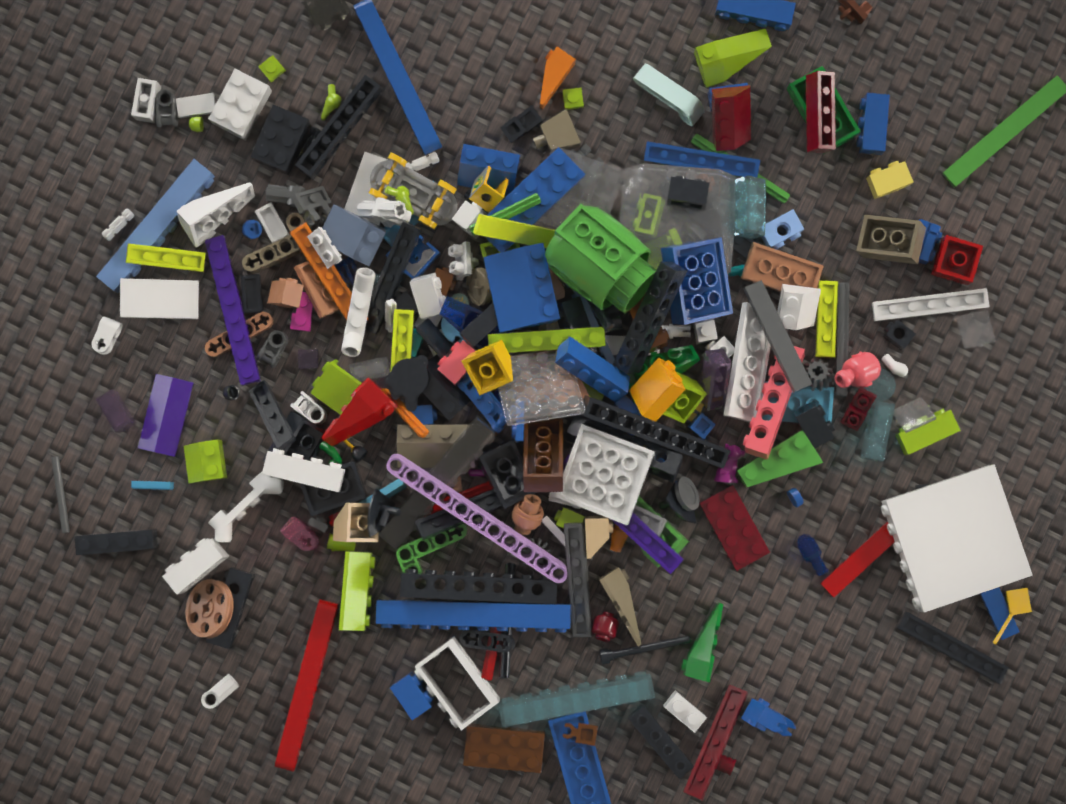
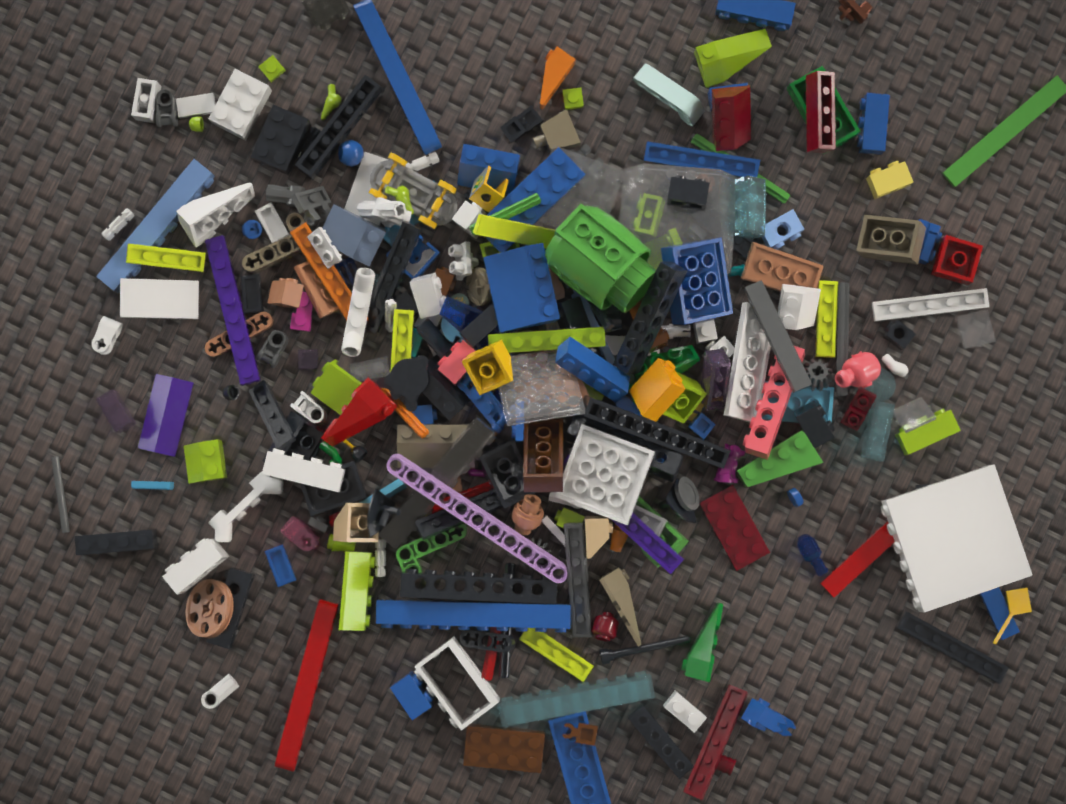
(280, 565): none -> blue tile
(350, 153): none -> blue piece
(380, 558): none -> white axle
(557, 653): none -> neon yellow tile

